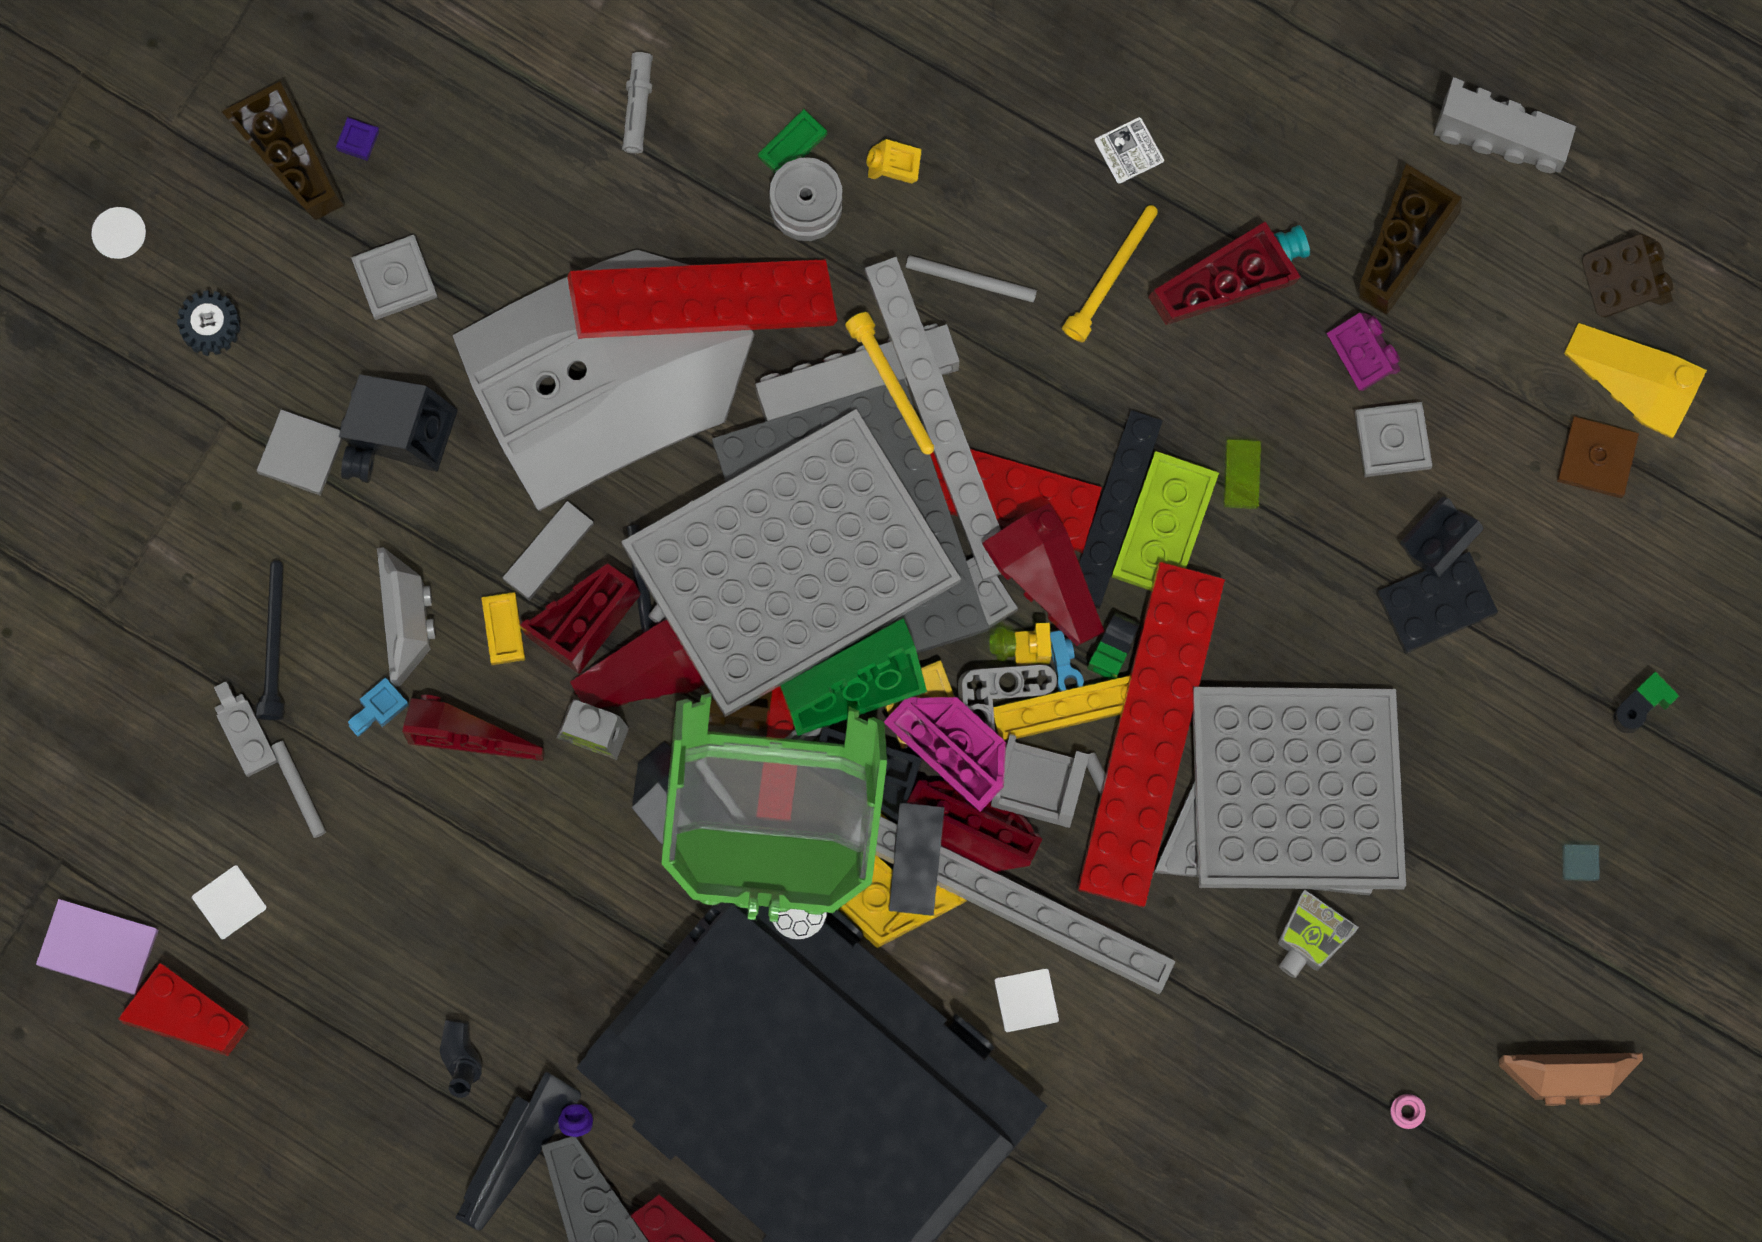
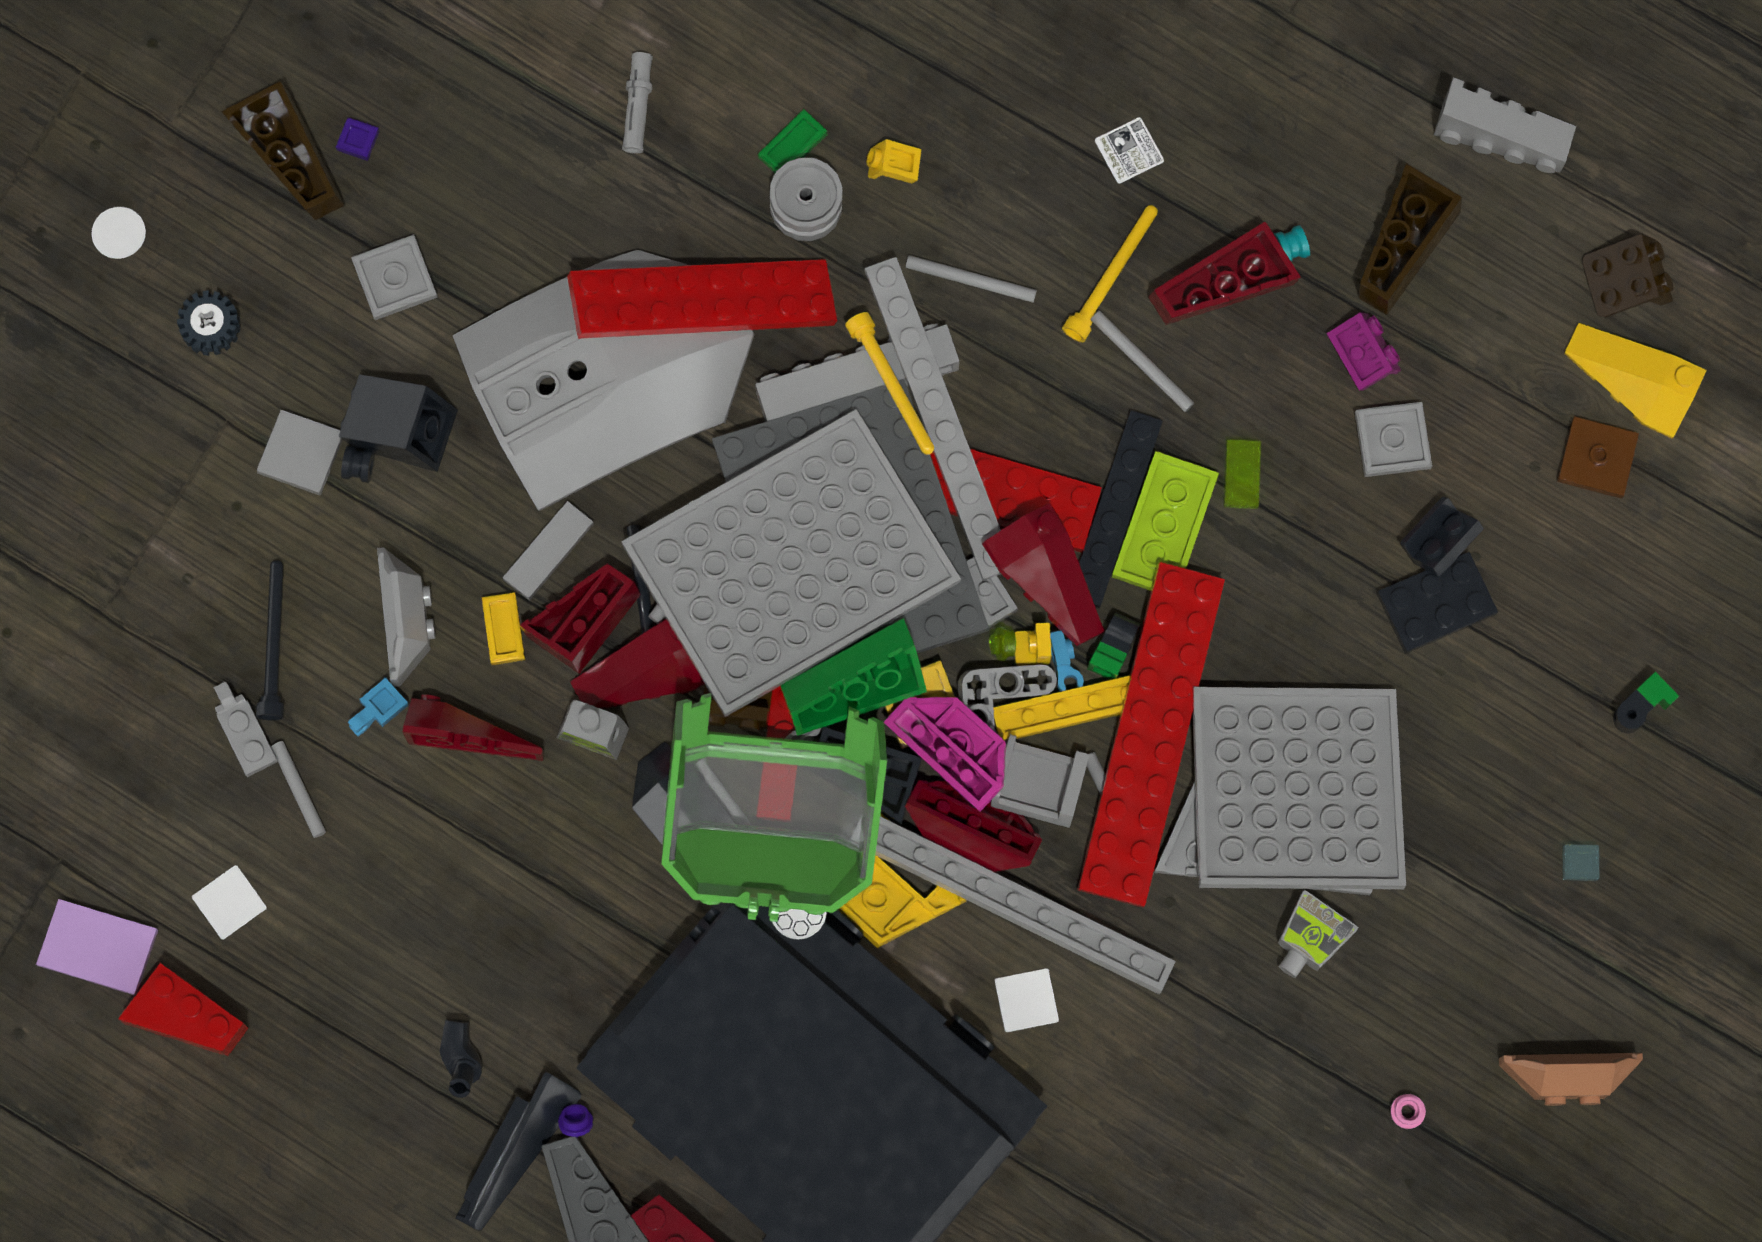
(916, 859): black piece -> none
(1142, 361): none -> light grey bar

